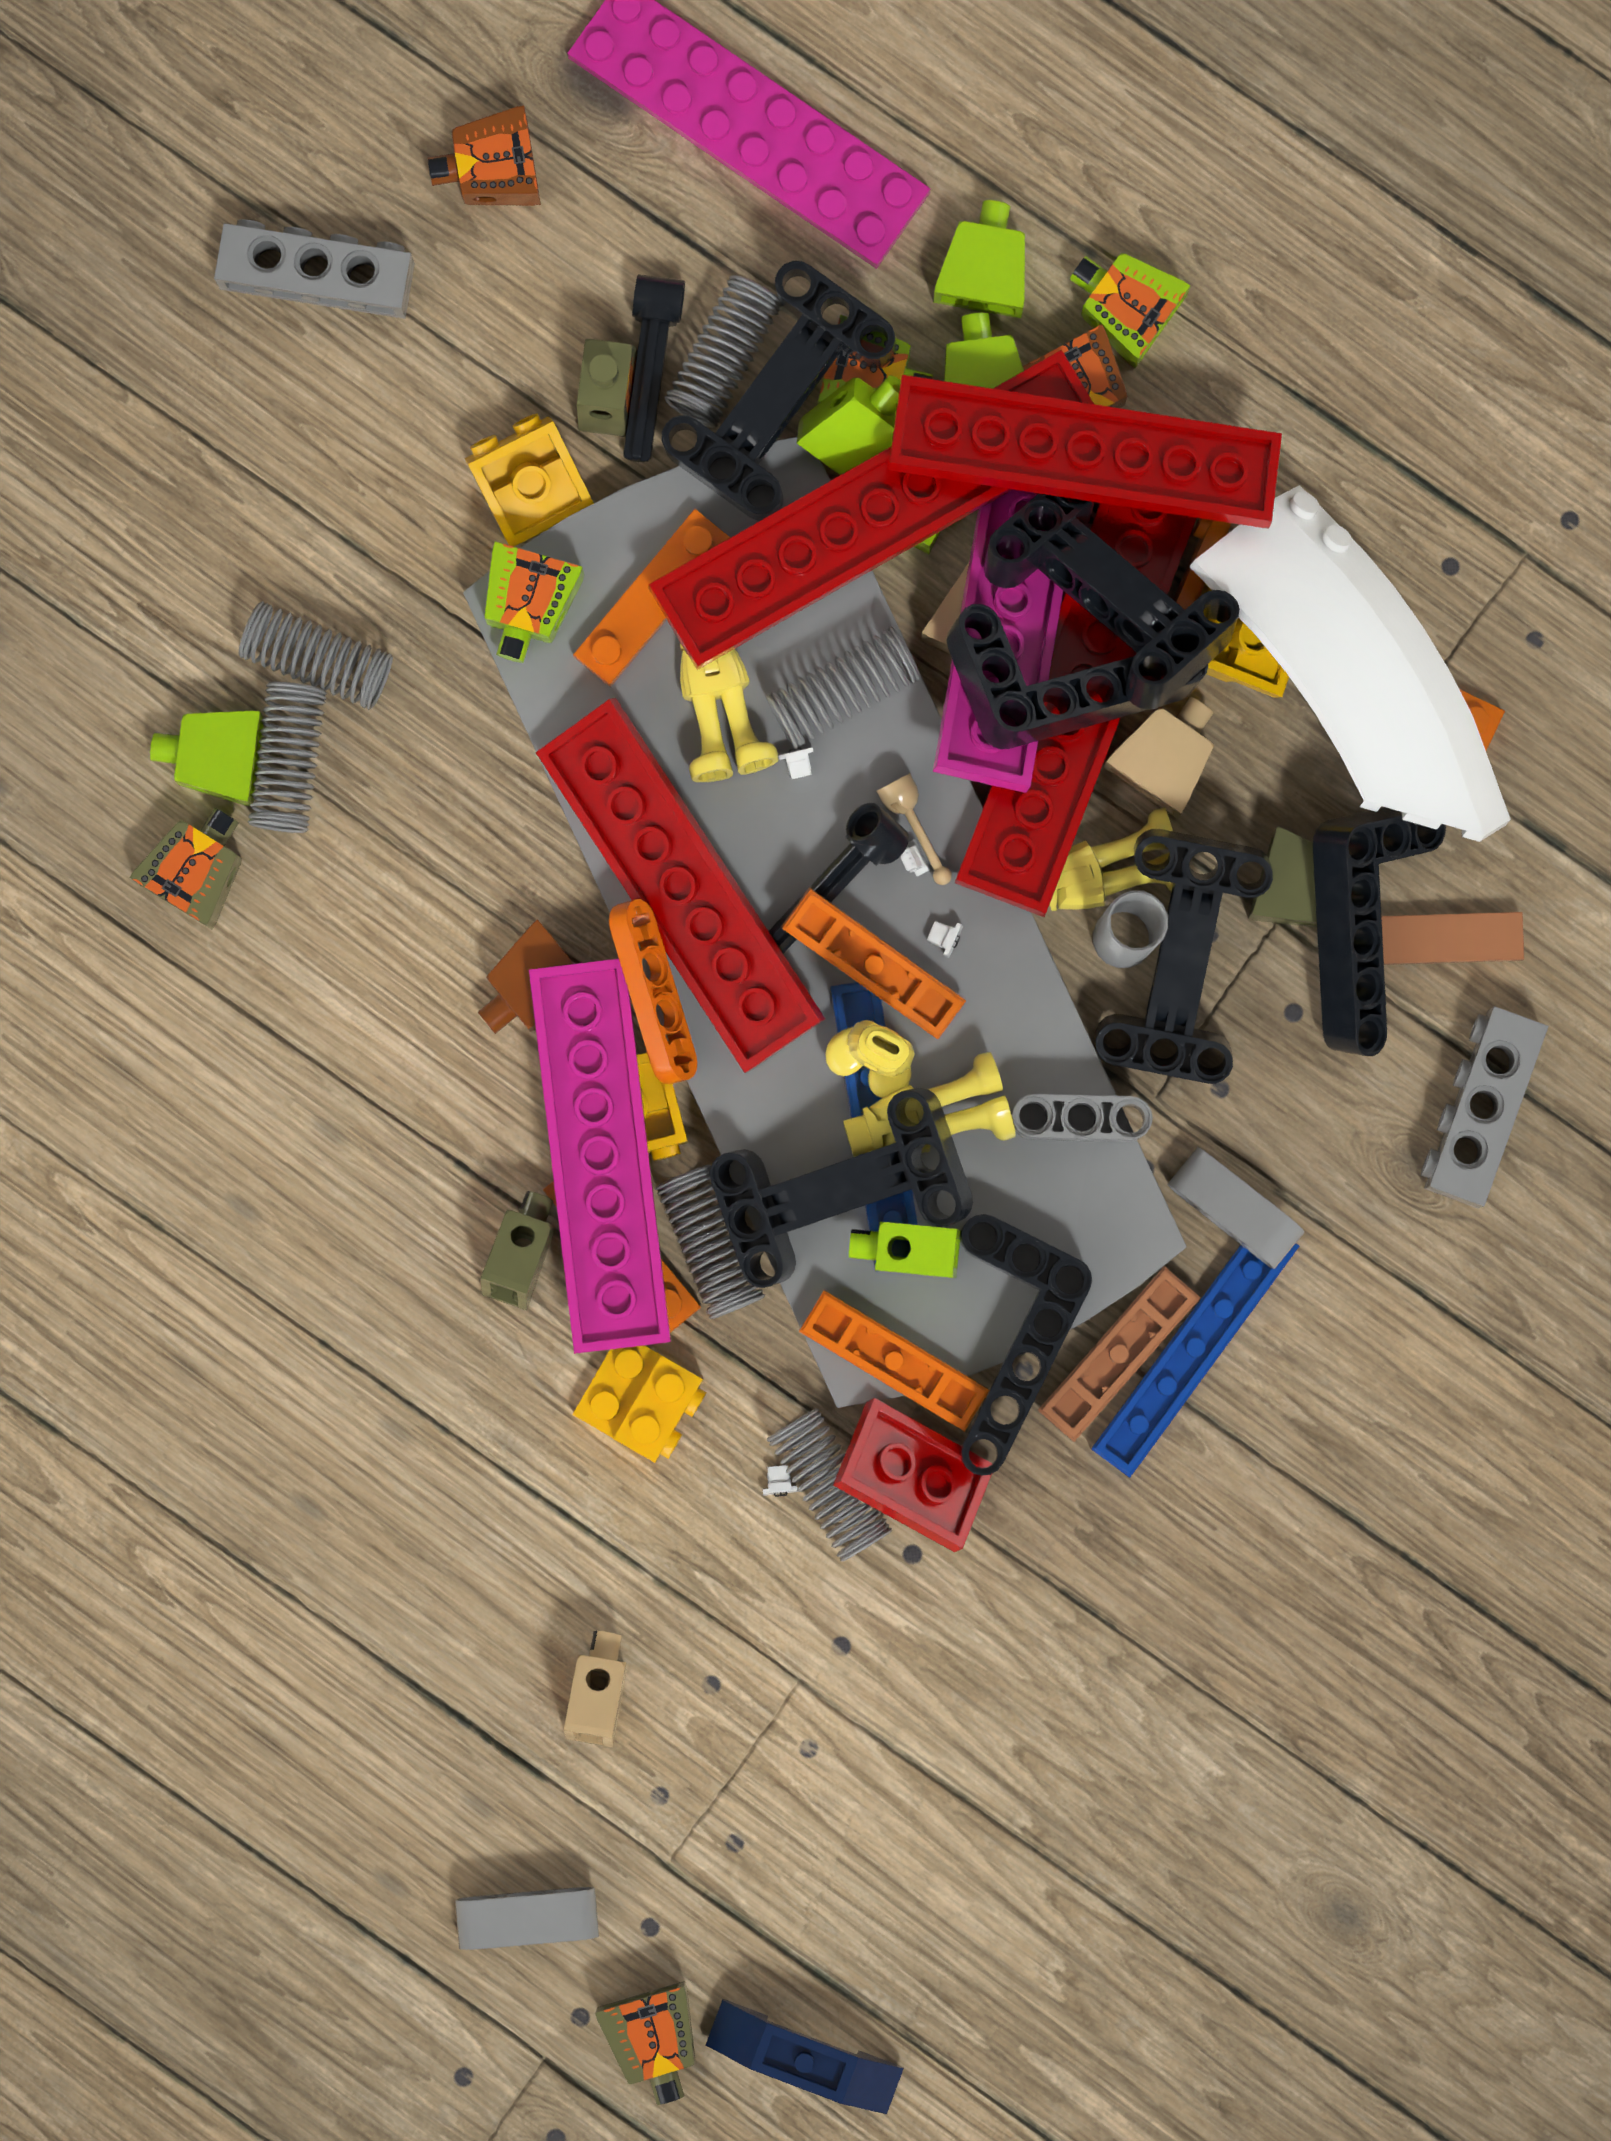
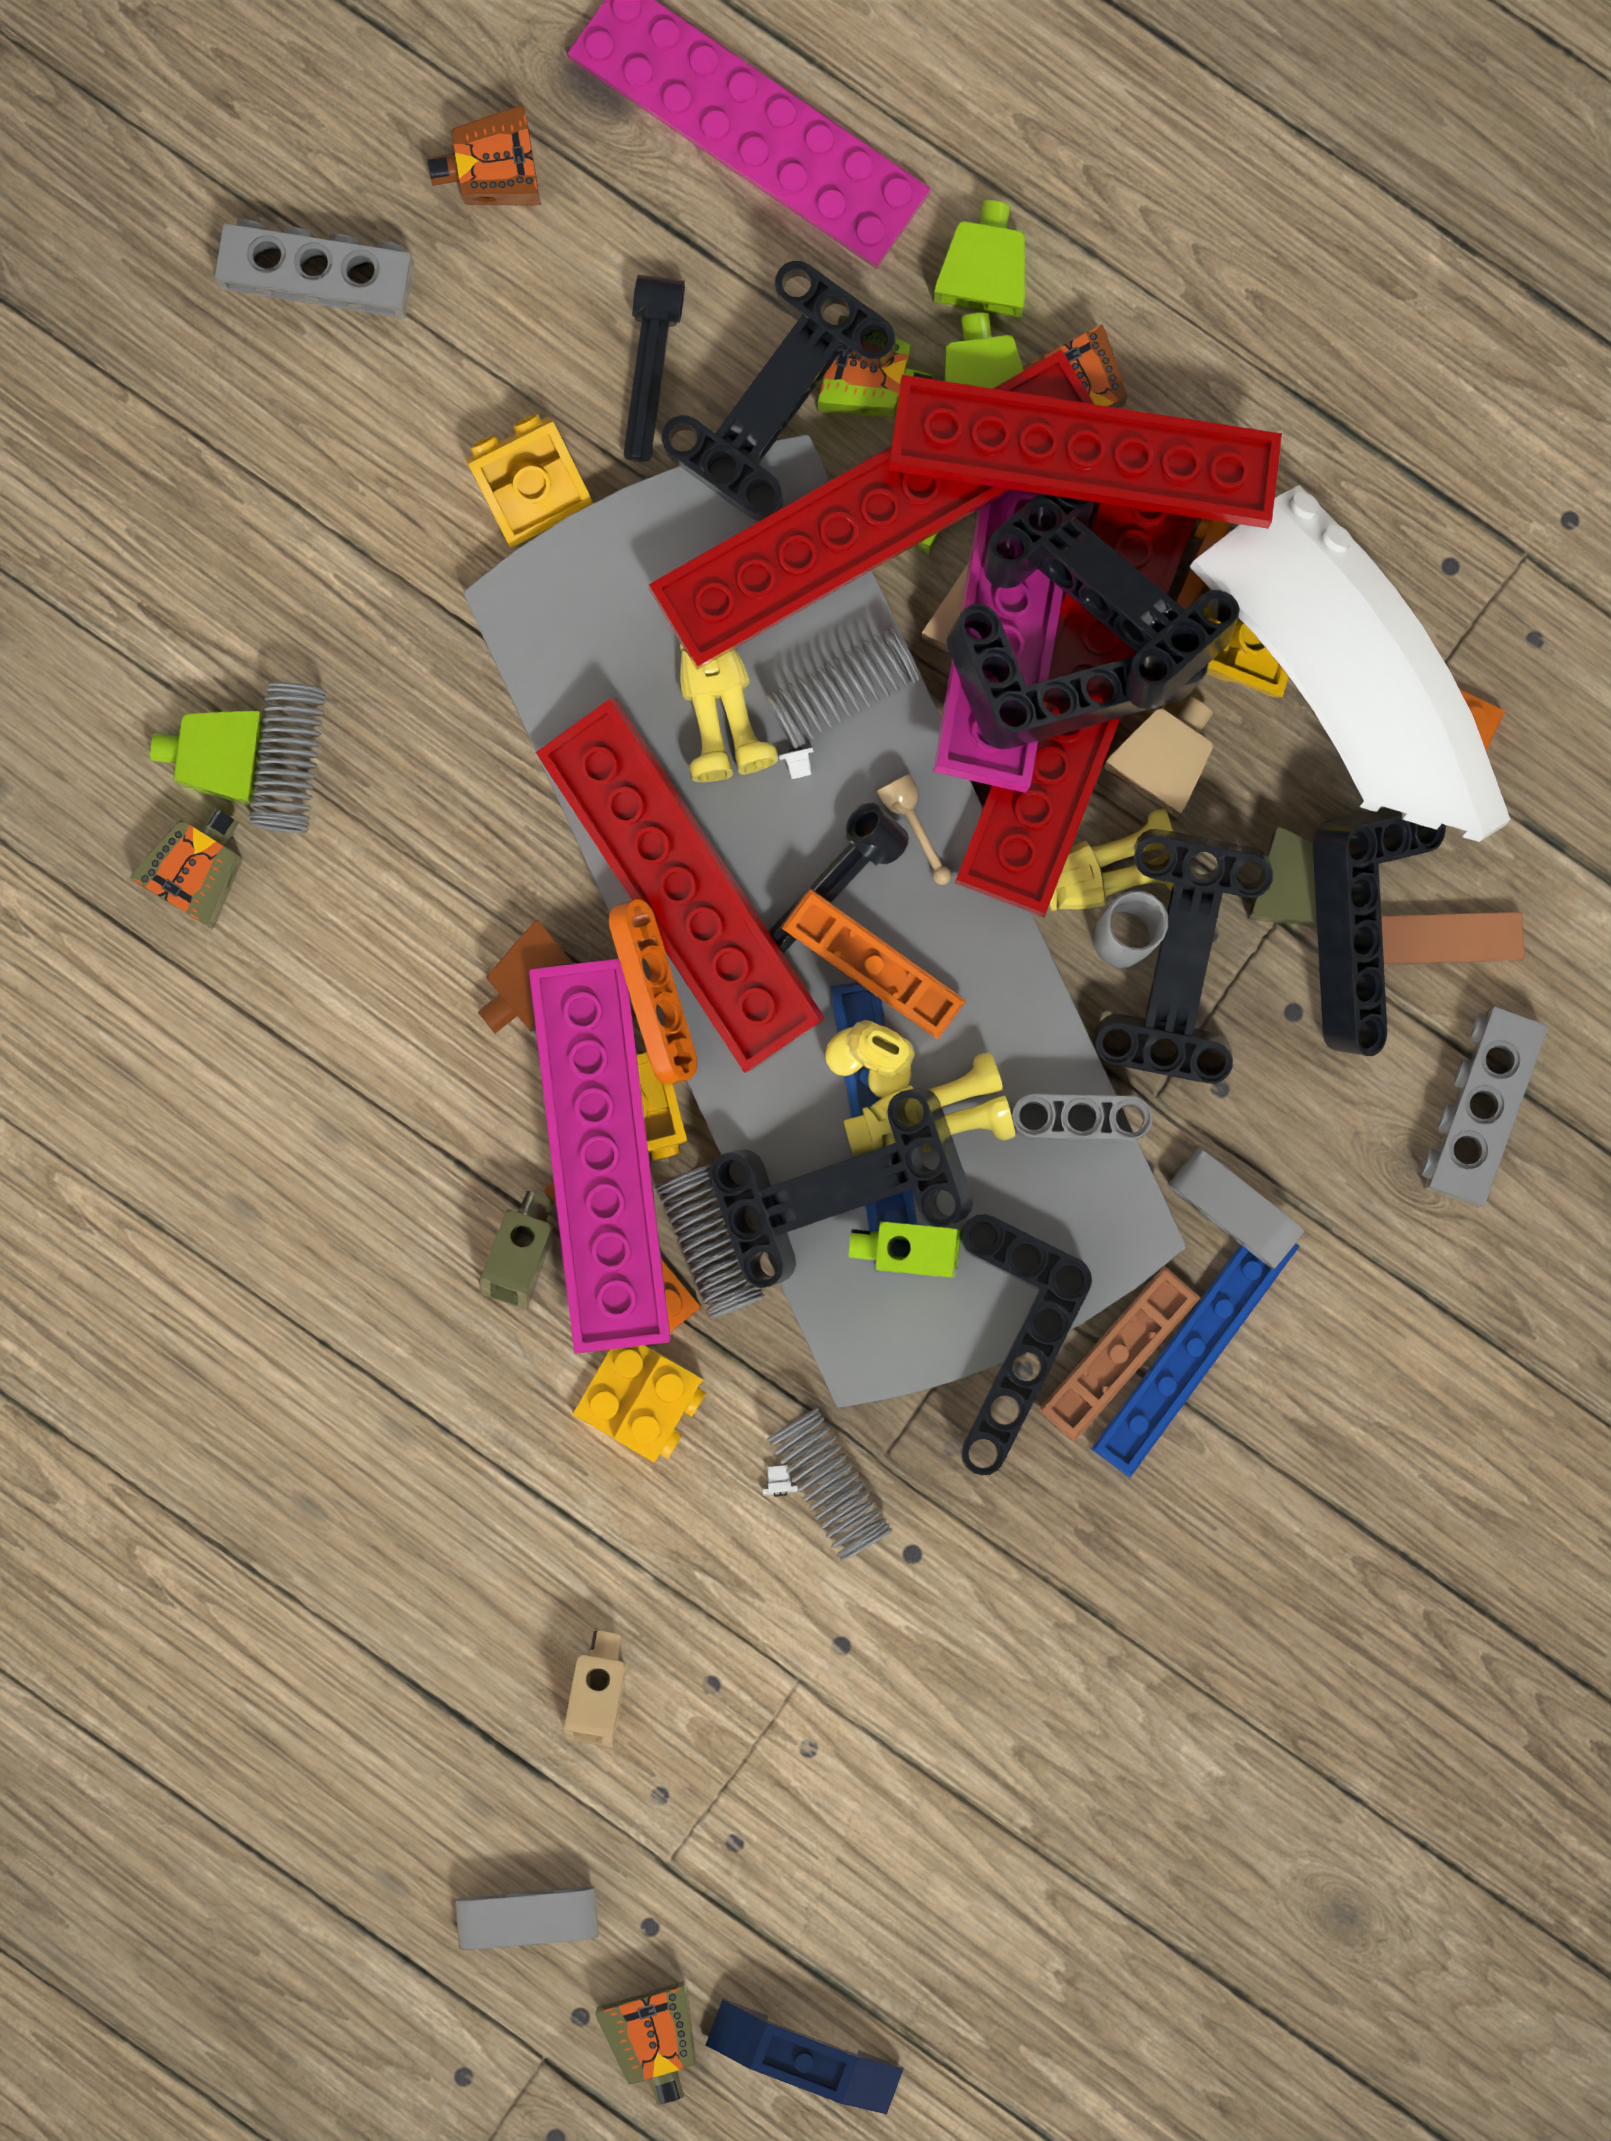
(375, 676): light grey piece -> none
(528, 597): torso -> none
(605, 386): olive torso -> none
(637, 614): orange plate -> none
(696, 407): light grey piece -> none
(851, 424): lime torso -> none
(894, 1360): orange plate -> none
(912, 1475): red plate -> none
(914, 859): white piece -> none
(945, 937): white piece -> none
(1130, 302): torso -> none

